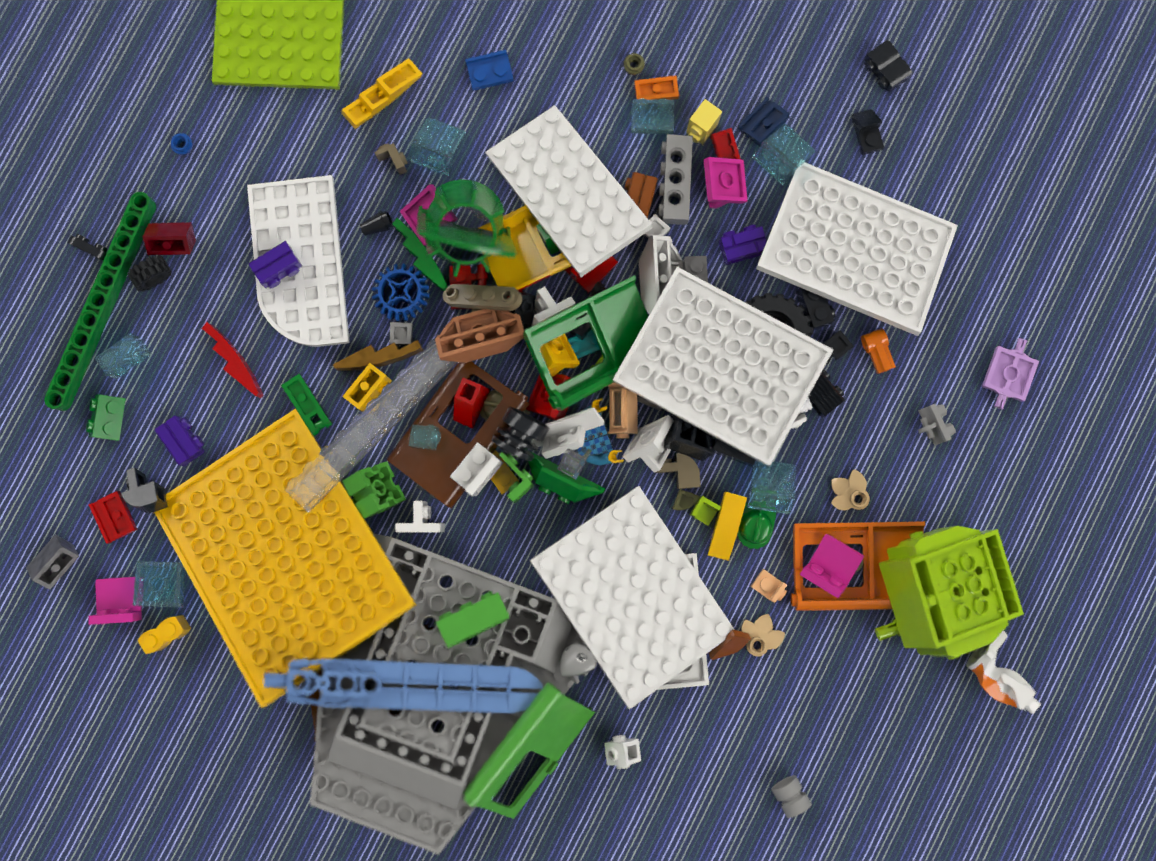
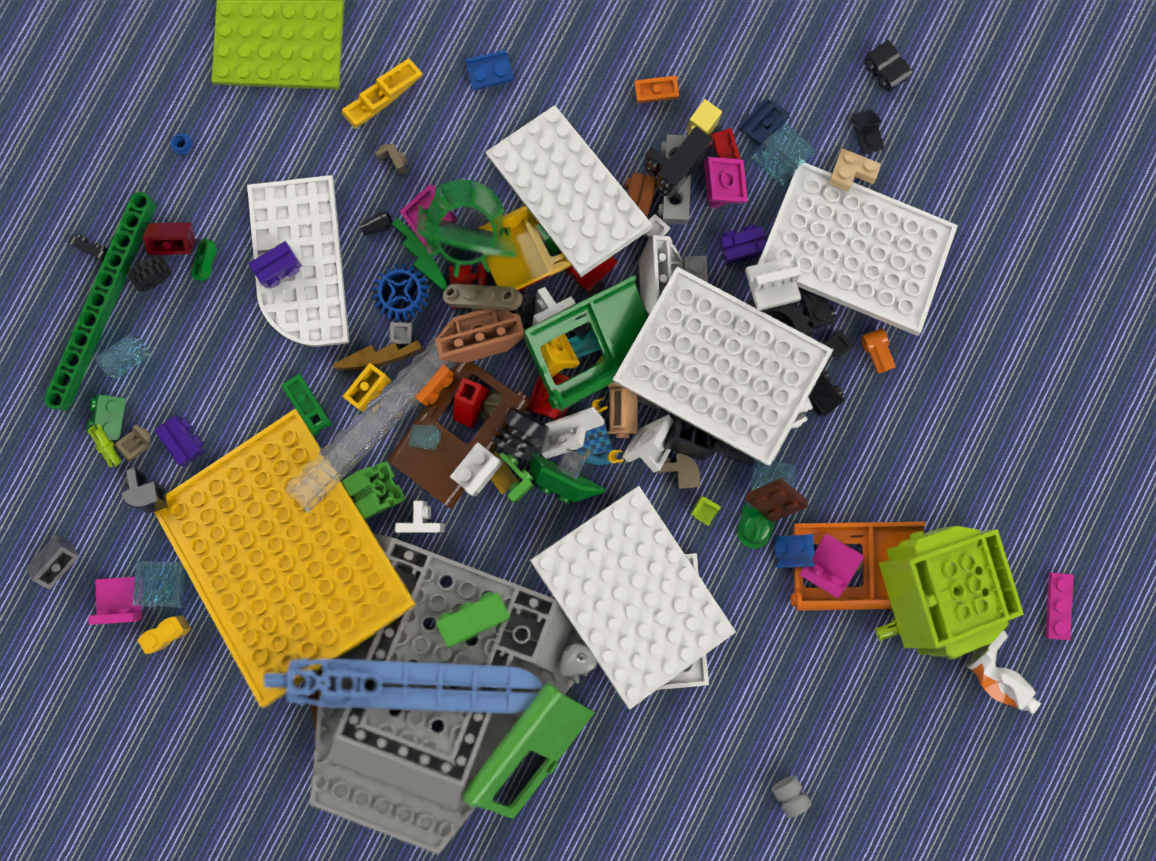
(104, 446): none -> lime pin
(113, 517): red plate -> none
(134, 443): none -> dark tan bracket
(203, 260): none -> green plate
(236, 364): red slope -> none
(431, 390): none -> orange plate
(436, 145): clear light blue bracket -> none
(622, 751): white brick -> none
(634, 58): olive plate -> none
(652, 116): clear light blue bracket -> none
(675, 171): none -> black brick
(685, 500): olive tile -> none
(727, 525): yellow slope -> none
(732, 644): dark orange tile -> none
(763, 632): tan plate -> none
(769, 586): light nougat bracket -> none
(773, 283): none -> white bracket
(776, 500): none -> copper plate
(794, 550): none -> blue plate
(847, 490): tan plate -> none
(850, 166): none -> tan plate
(934, 424): light grey hips -> none
(1010, 373): lavender plate -> none
(1059, 606): none -> dark pink plate

